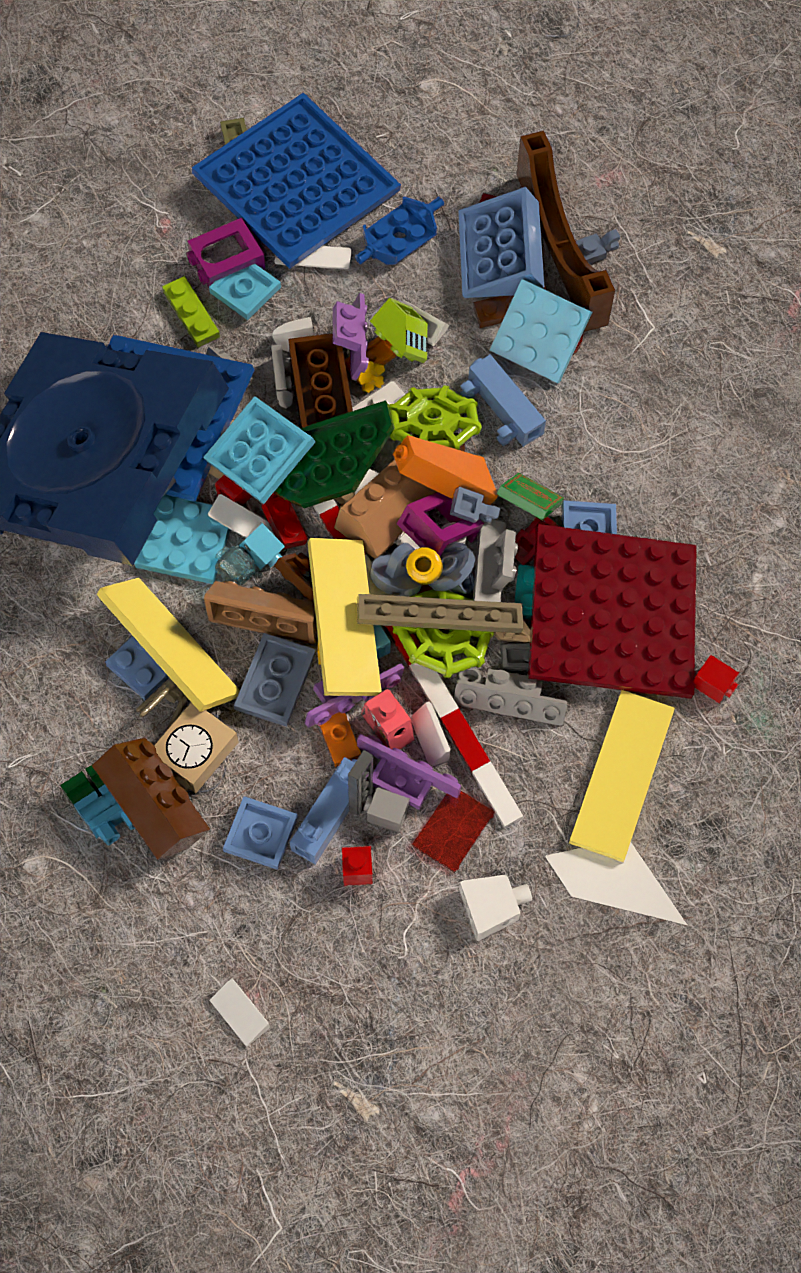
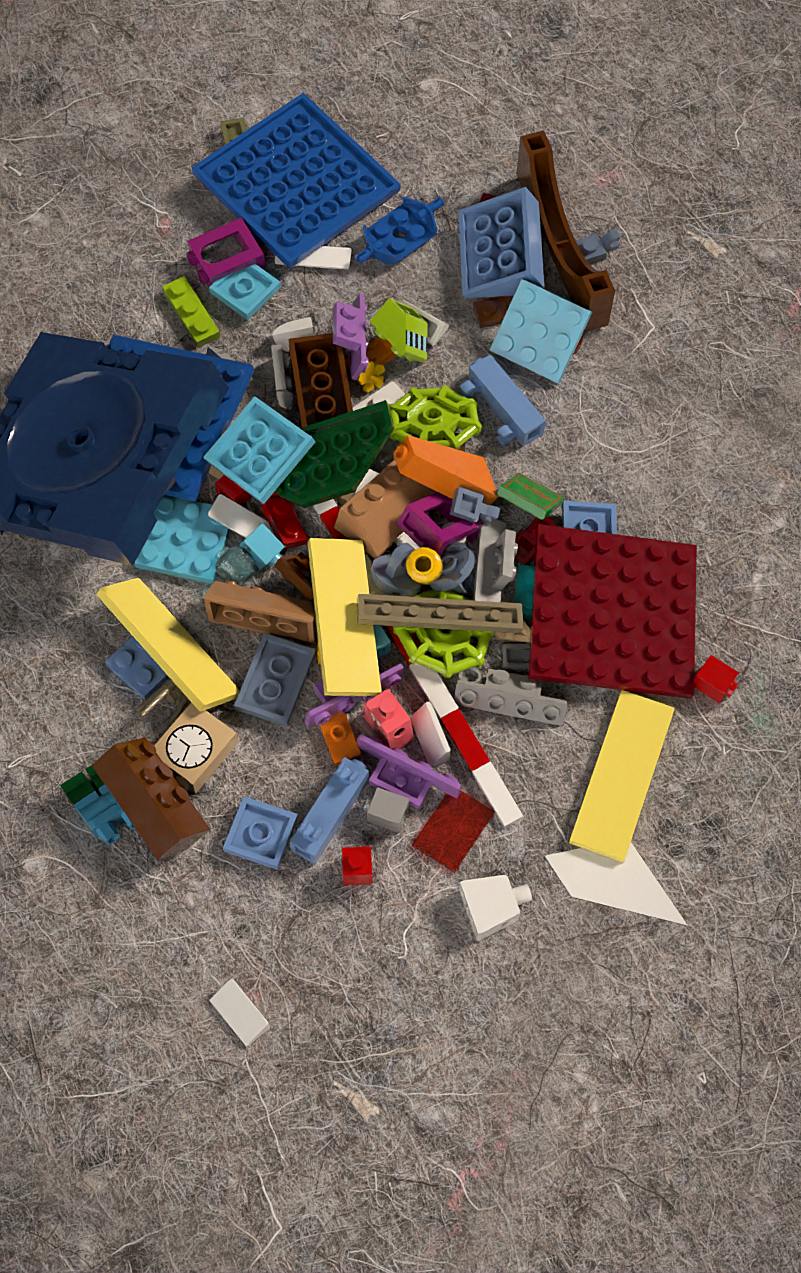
(360, 782): dark grey tile -> none

